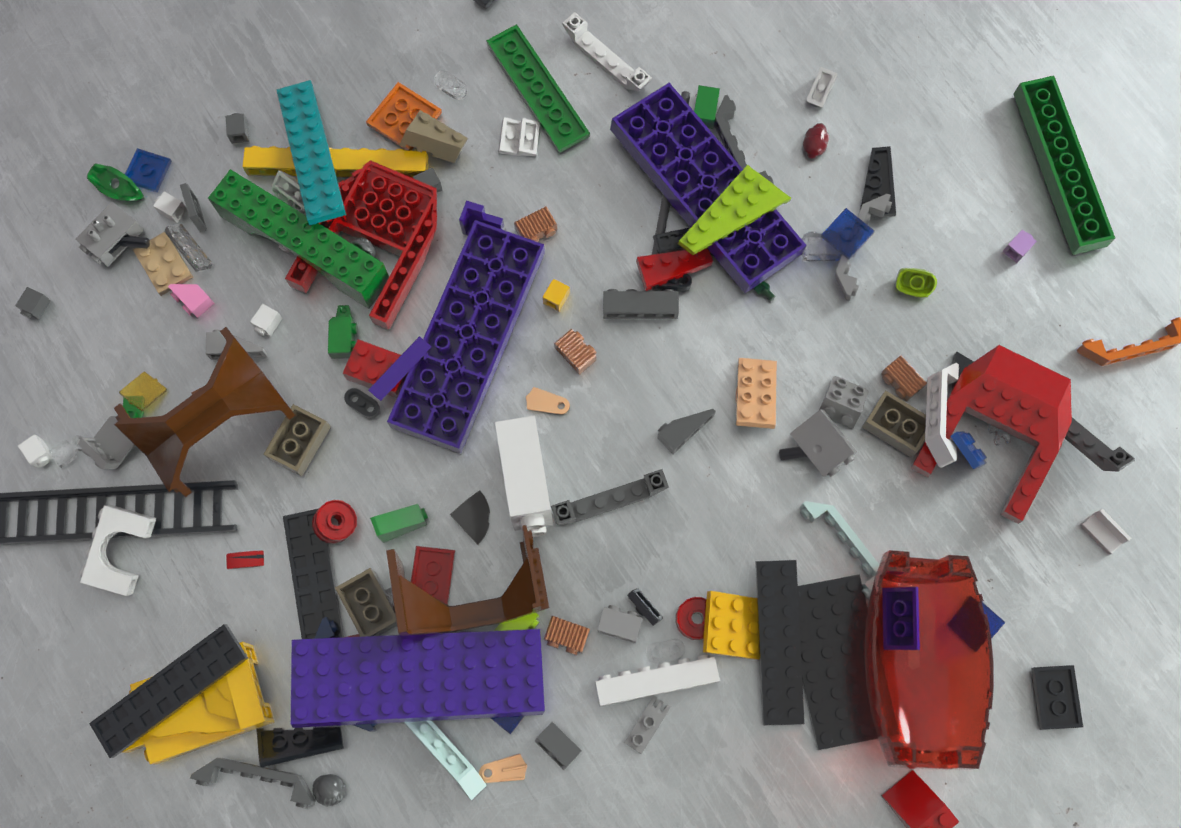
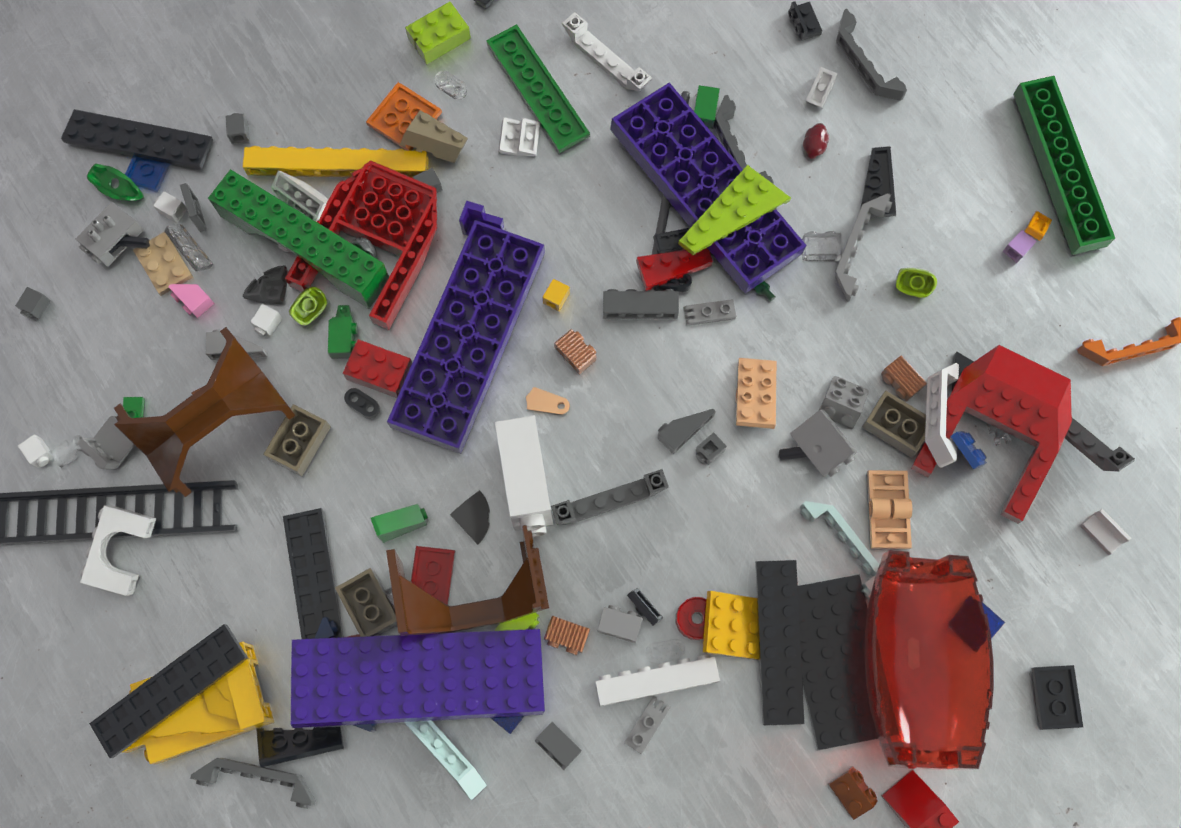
(137, 139): none -> black plate
(143, 391): clear yellow piece -> none
(245, 559): red sticker -> none
(269, 287): none -> dark grey brick
(308, 305): none -> lime piece
(310, 153): teal plate -> none
(328, 789): dark grey hair -> none
(342, 513): red wheel -> none
(400, 368): dark purple sticker -> none
(438, 32): none -> lime piece
(505, 769): light nougat piece -> none
(536, 225): nougat brick -> none
(710, 312): none -> light grey hinge
(715, 444): none -> dark grey brick
(805, 20): none -> black bracket
(847, 233): clear blue tile -> none
(854, 793): none -> dark orange bracket
(889, 509): none -> light nougat plate
(892, 89): none -> dark grey slope
(901, 618): dark purple slope -> none
(1038, 225): none -> light orange plate

